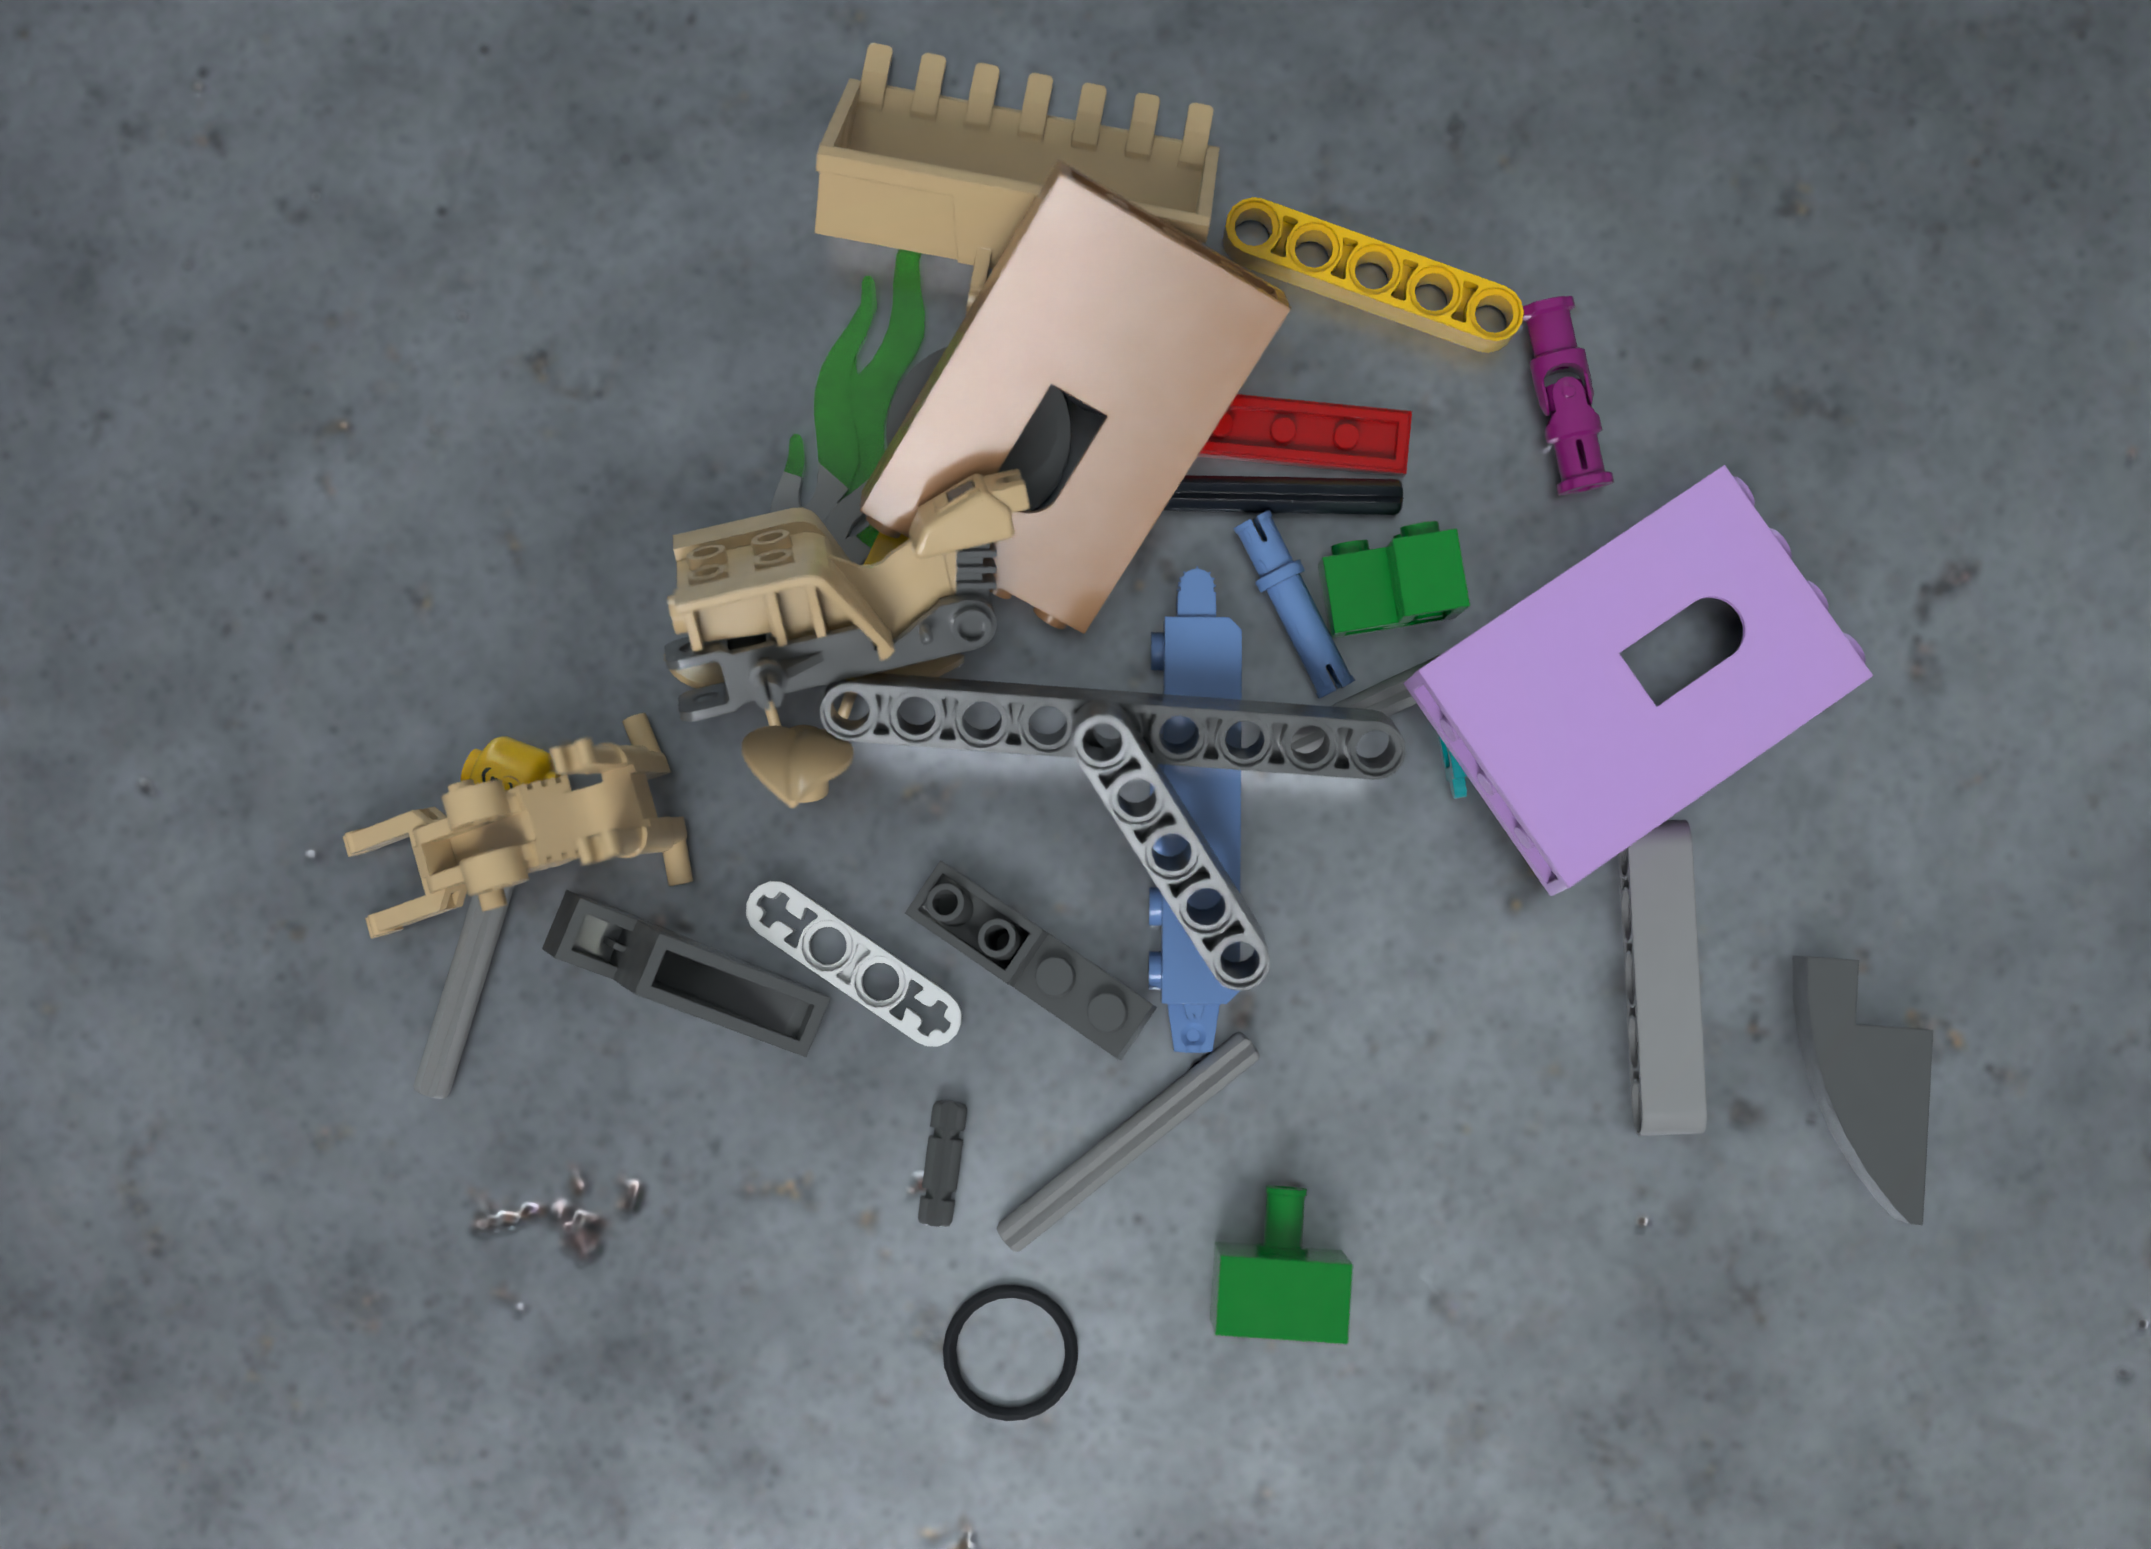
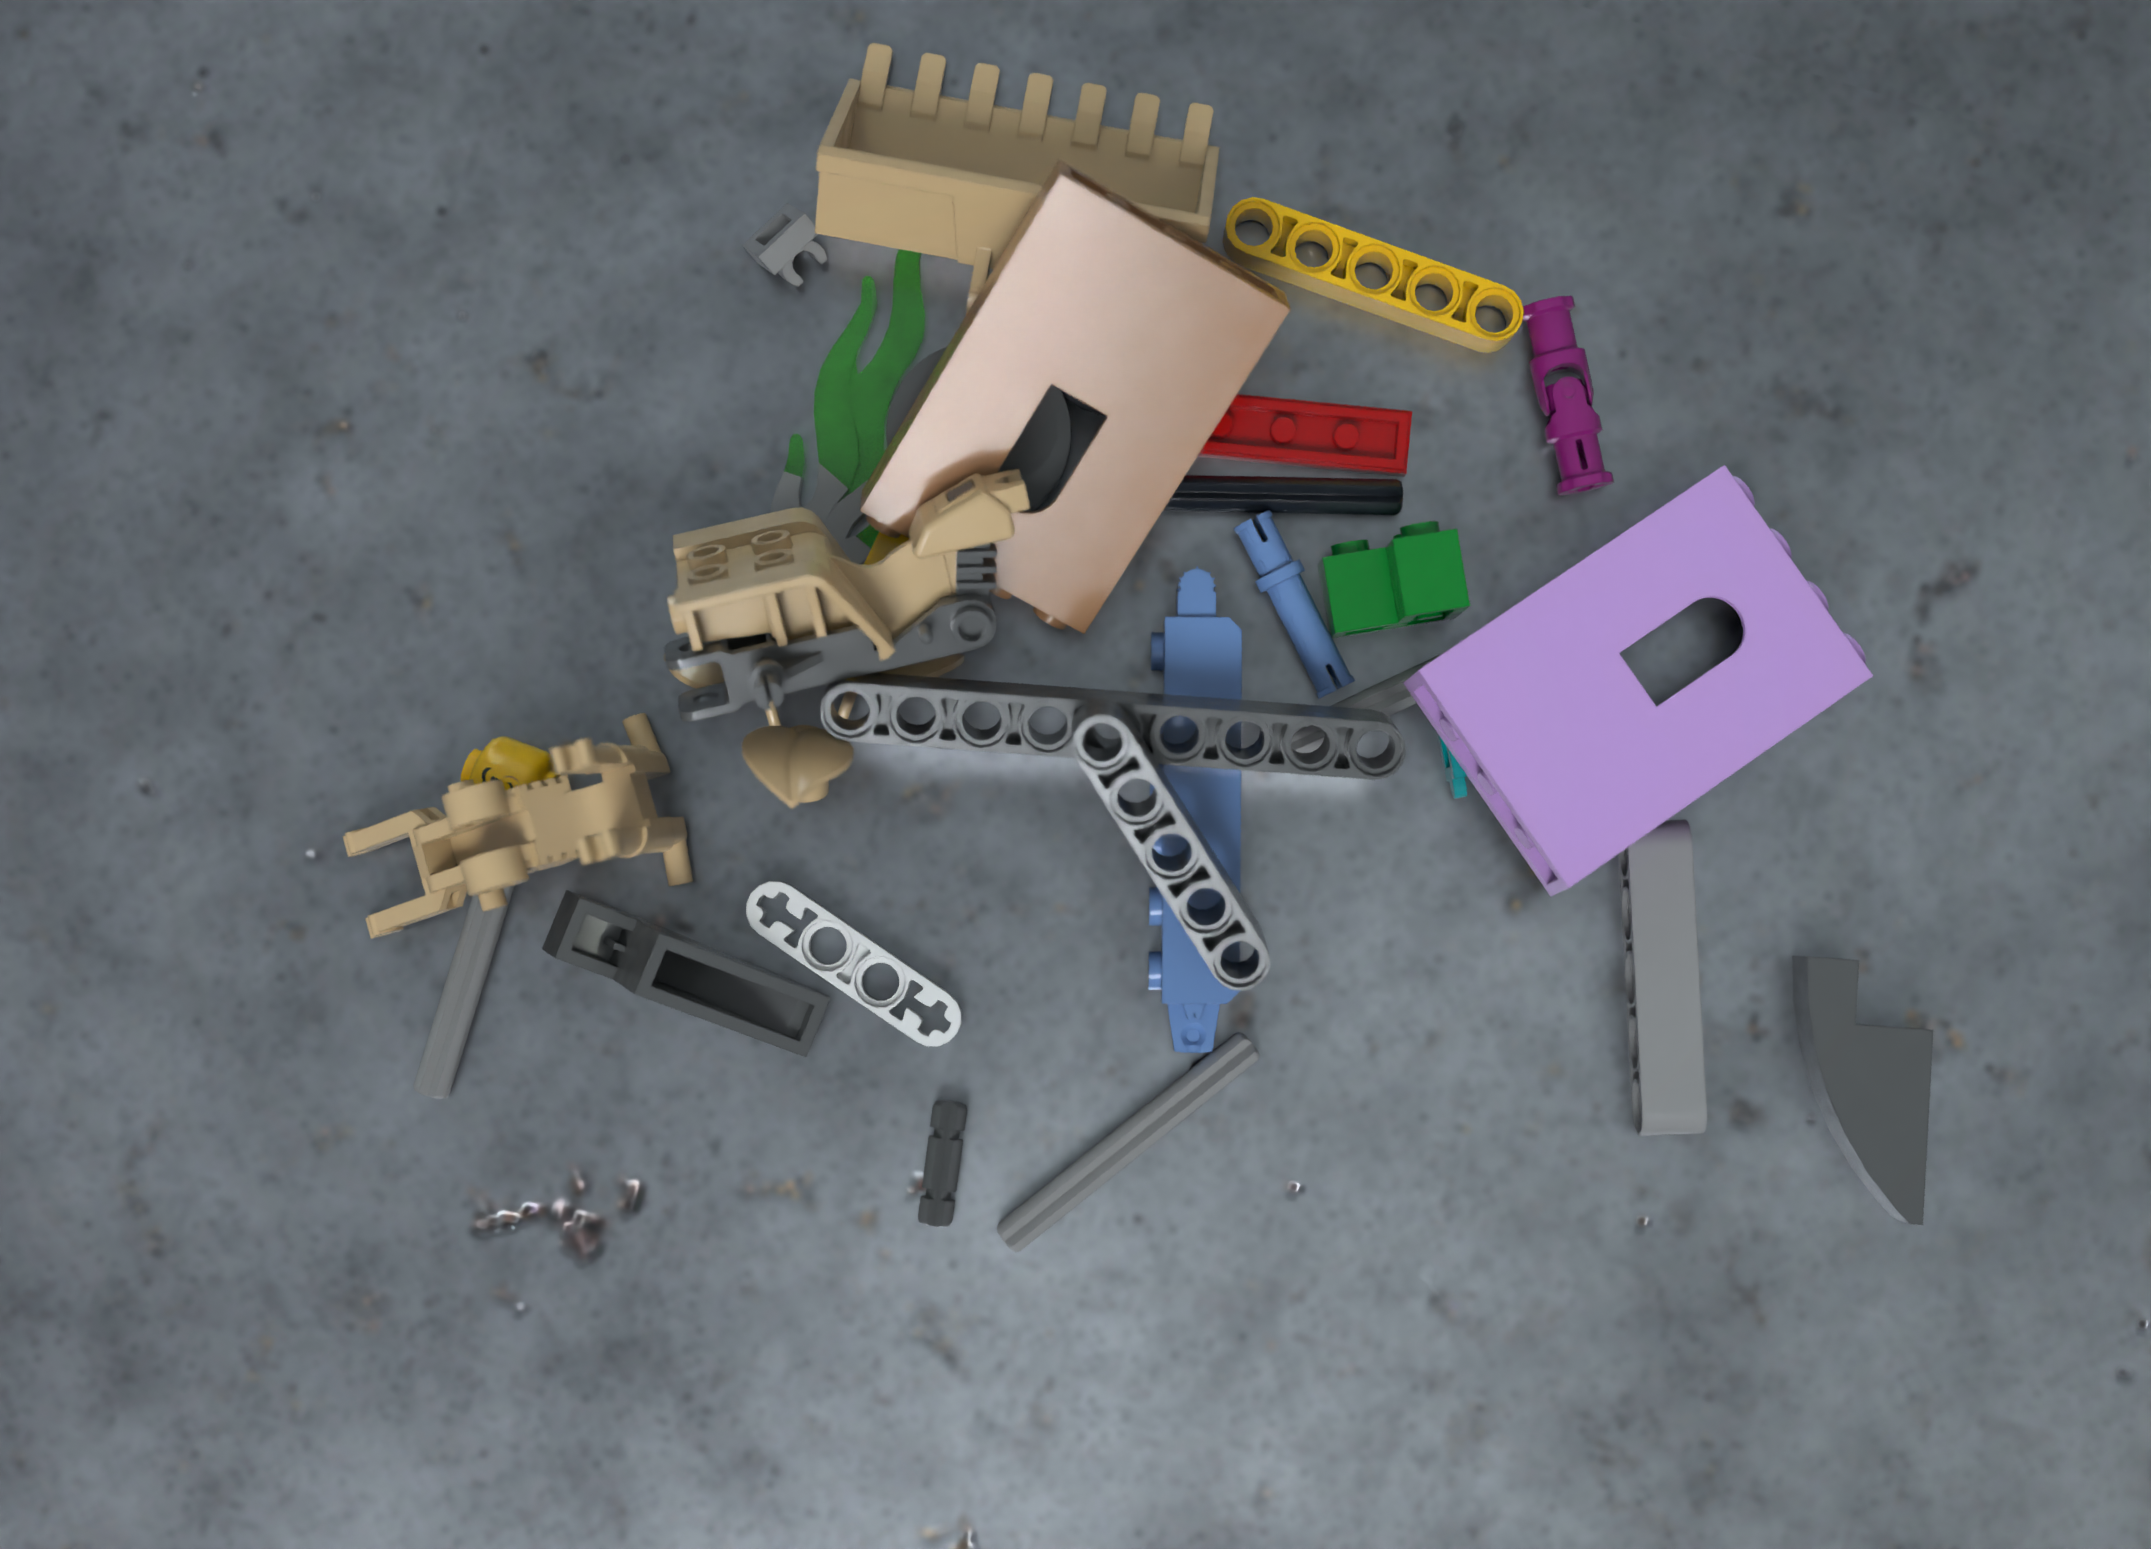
(781, 240): none -> light grey tile
(1031, 960): dark grey slope -> none
(1057, 1390): black tyre -> none
(1279, 1284): green brick -> none

